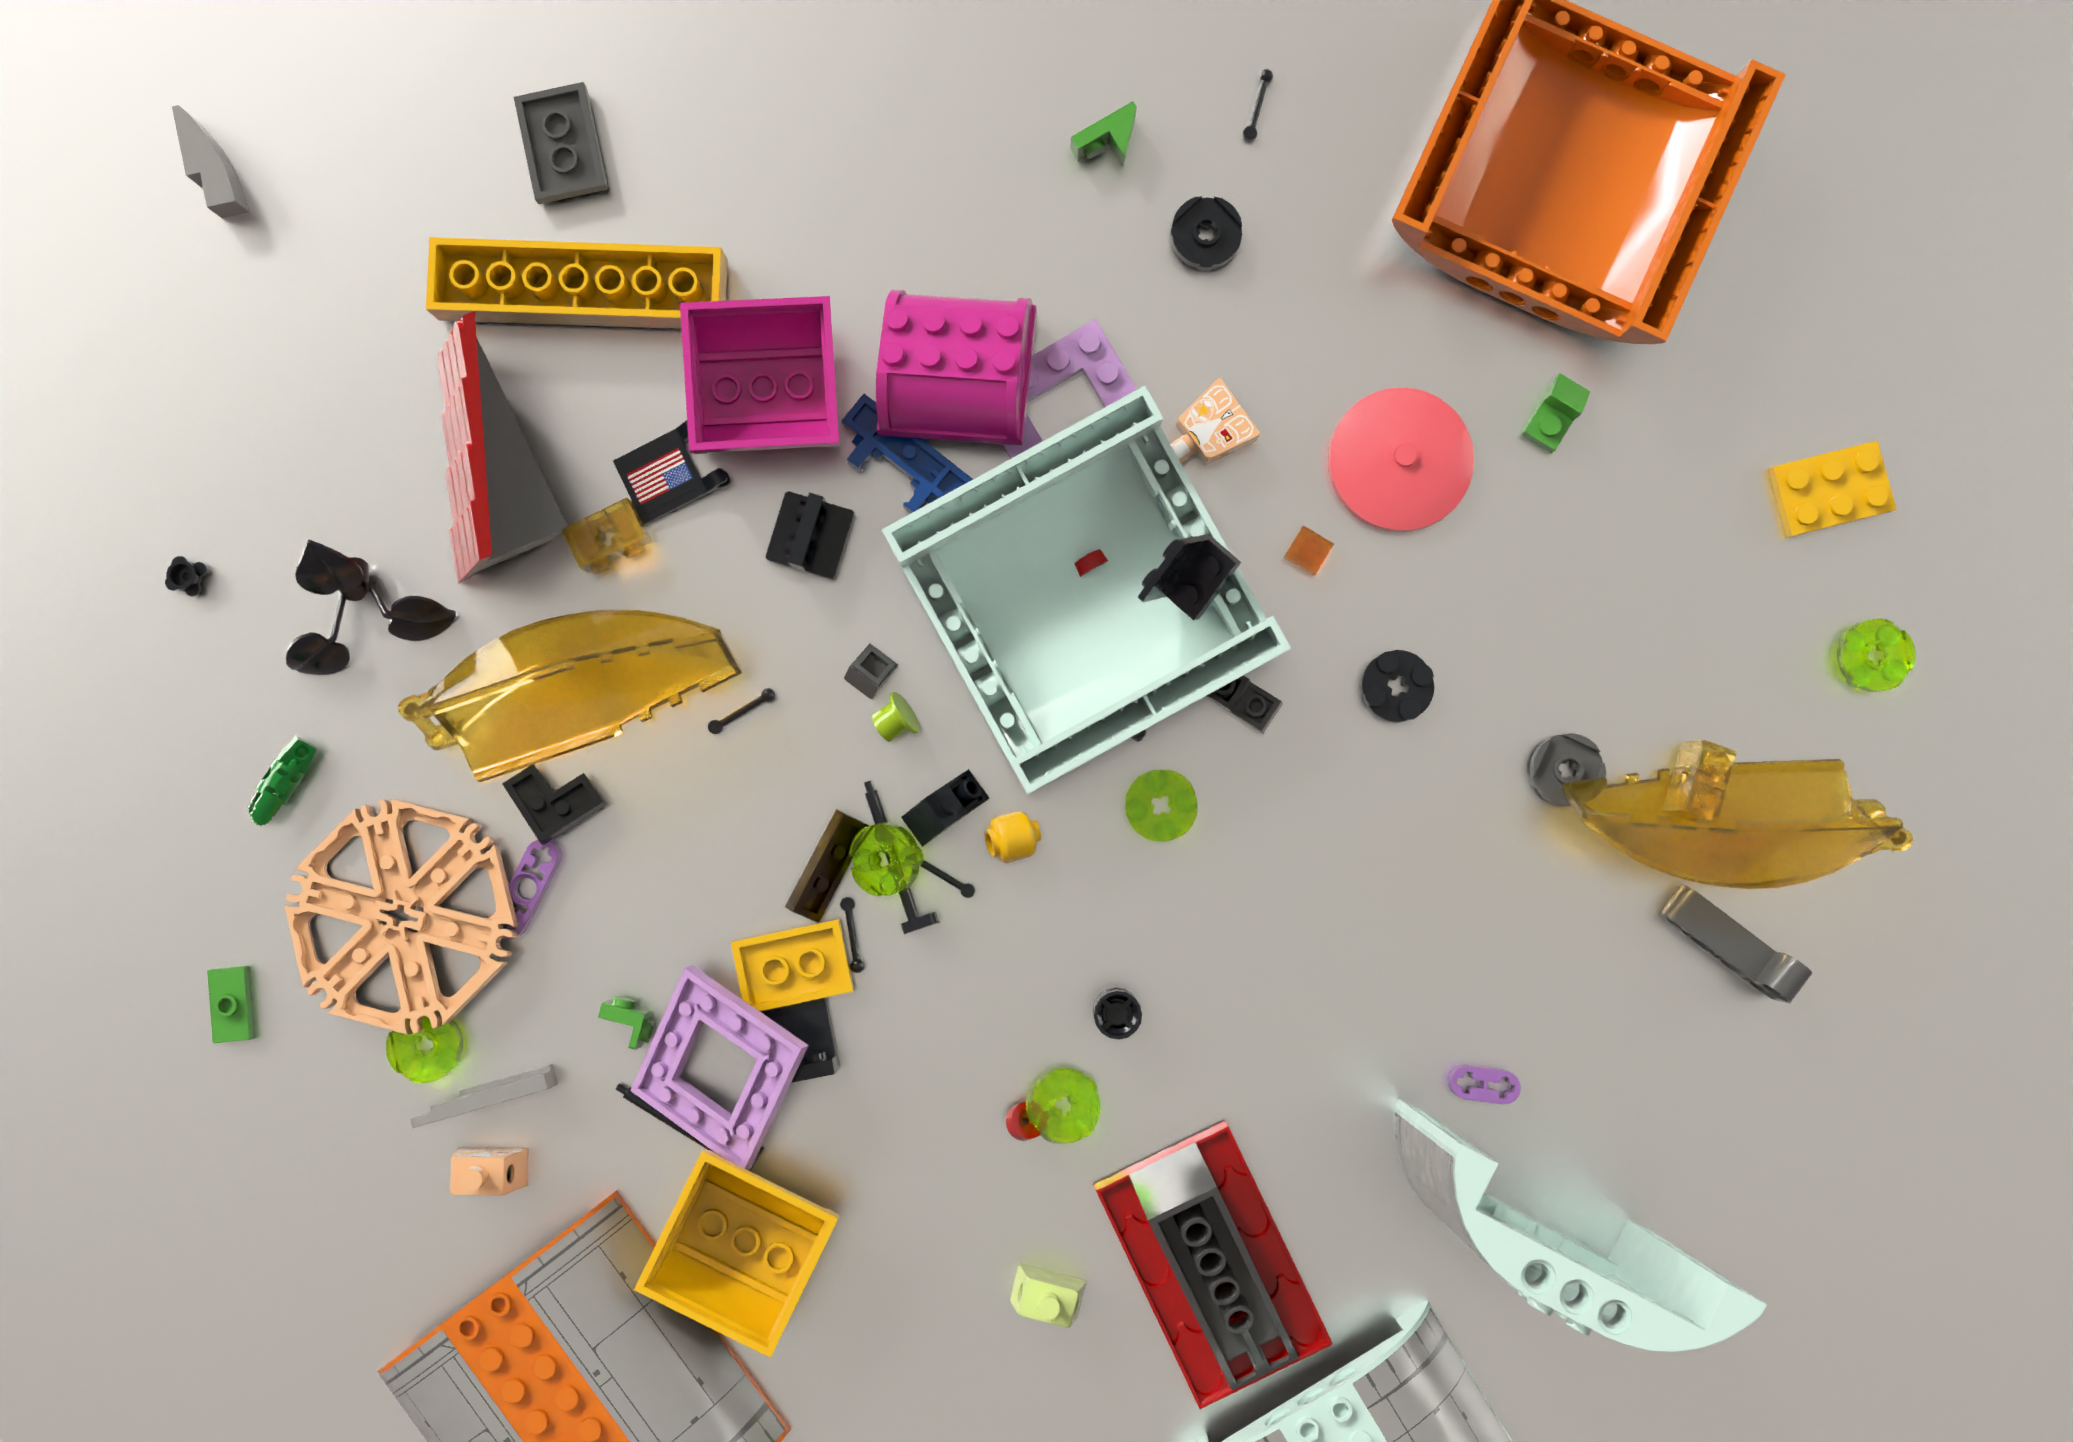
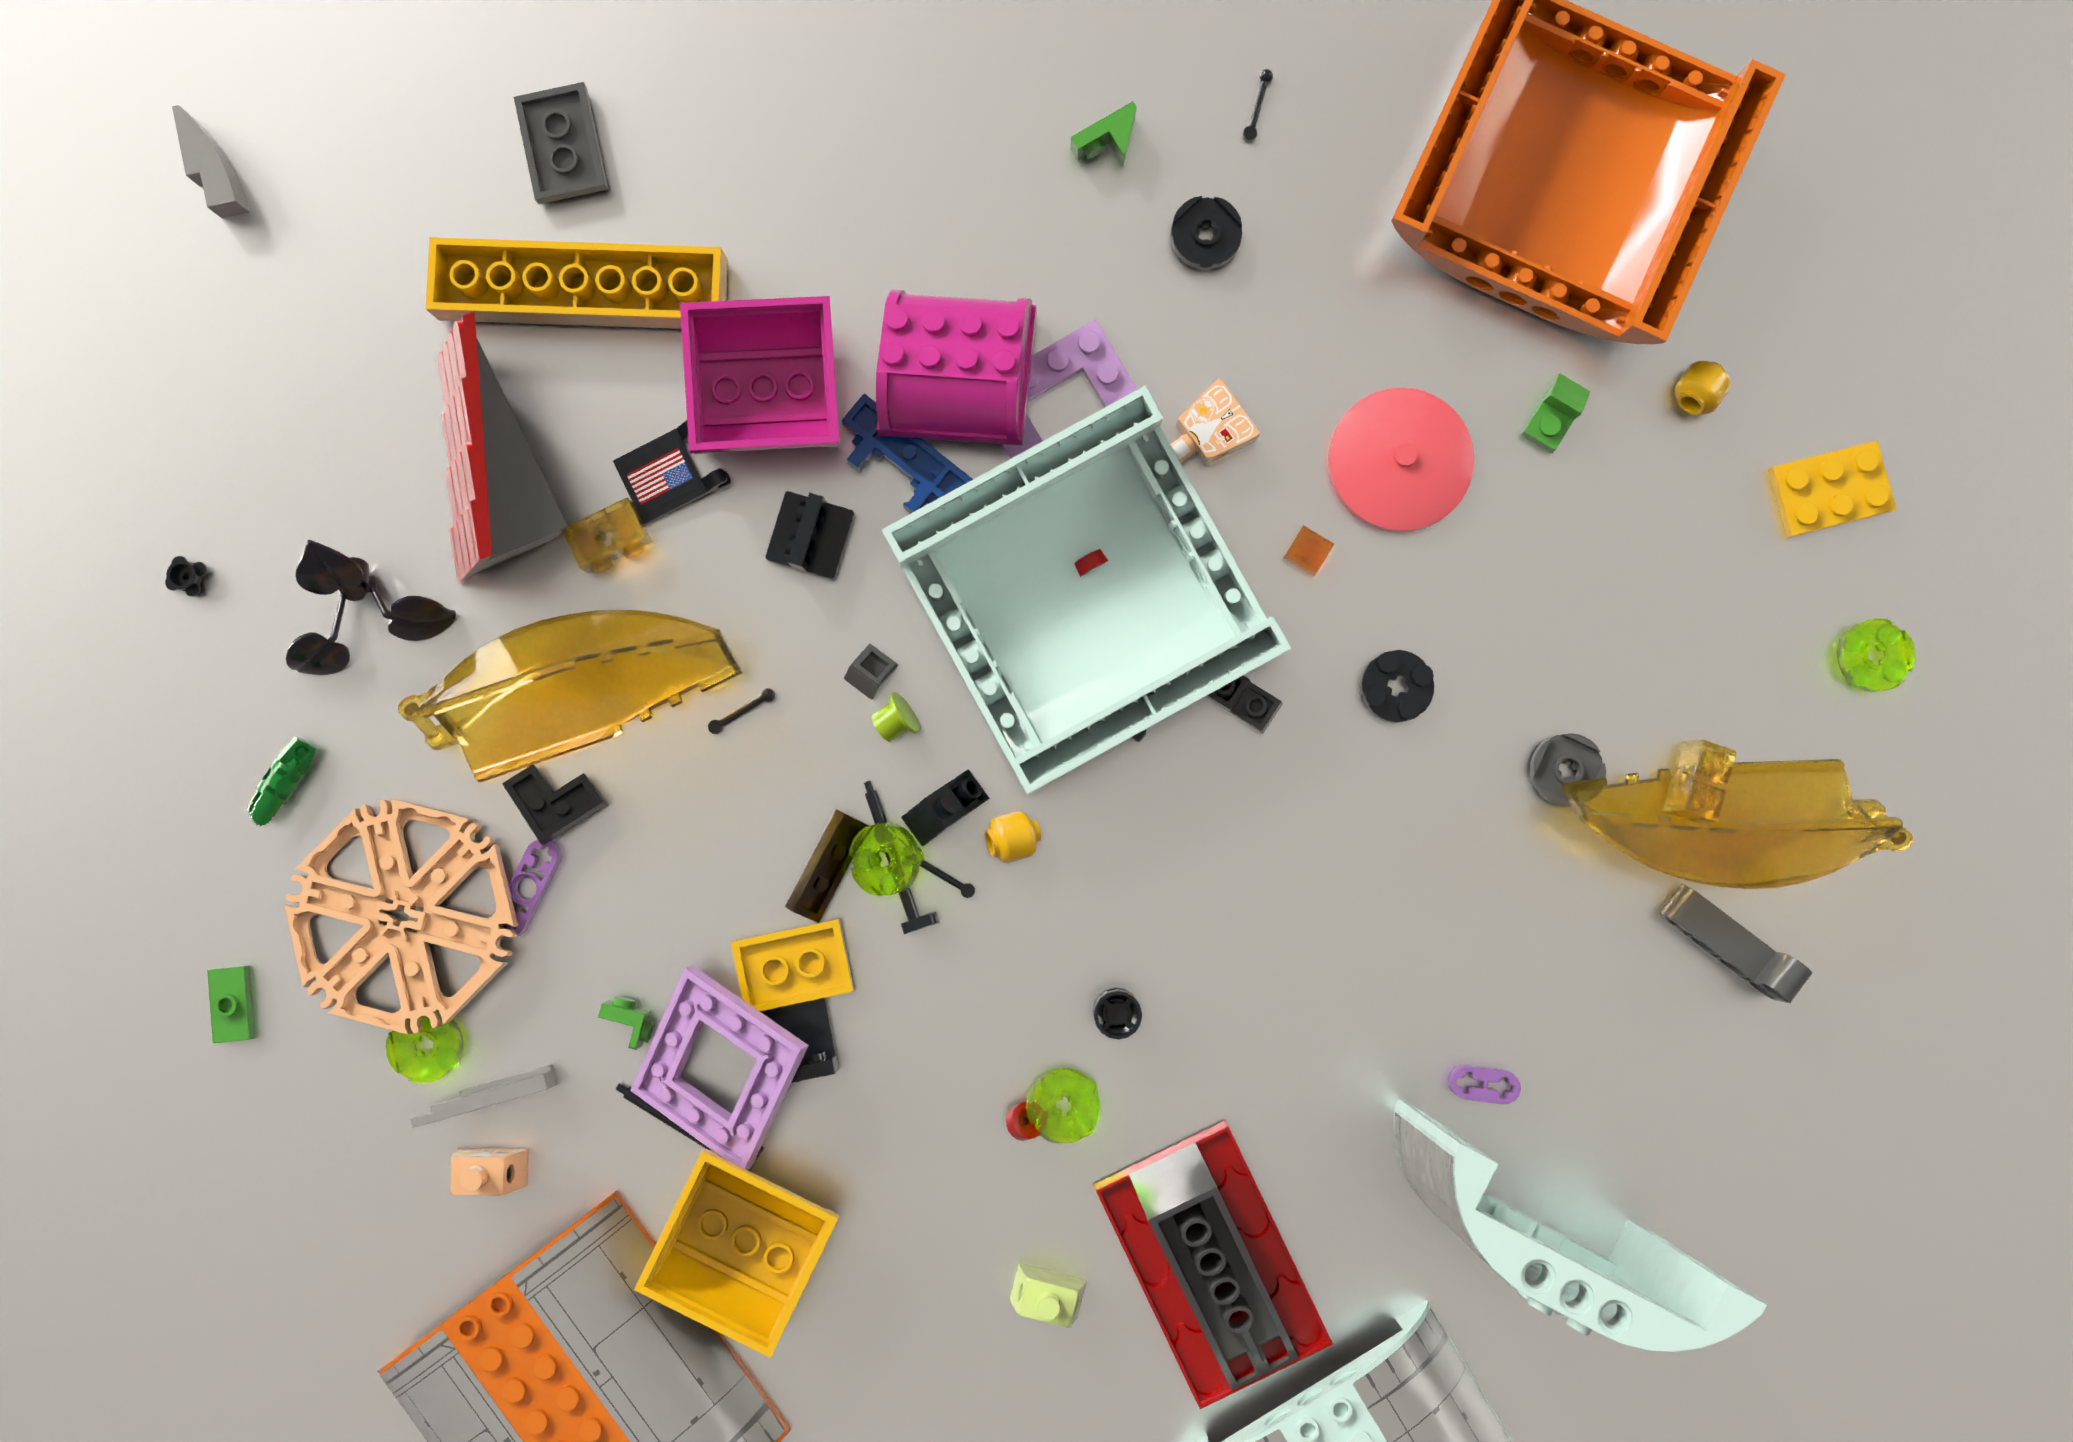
(848, 904): black hinge -> none
(1181, 801): clear neon green plate -> none
(1190, 574): black bracket -> none
(1702, 387): none -> yellow head

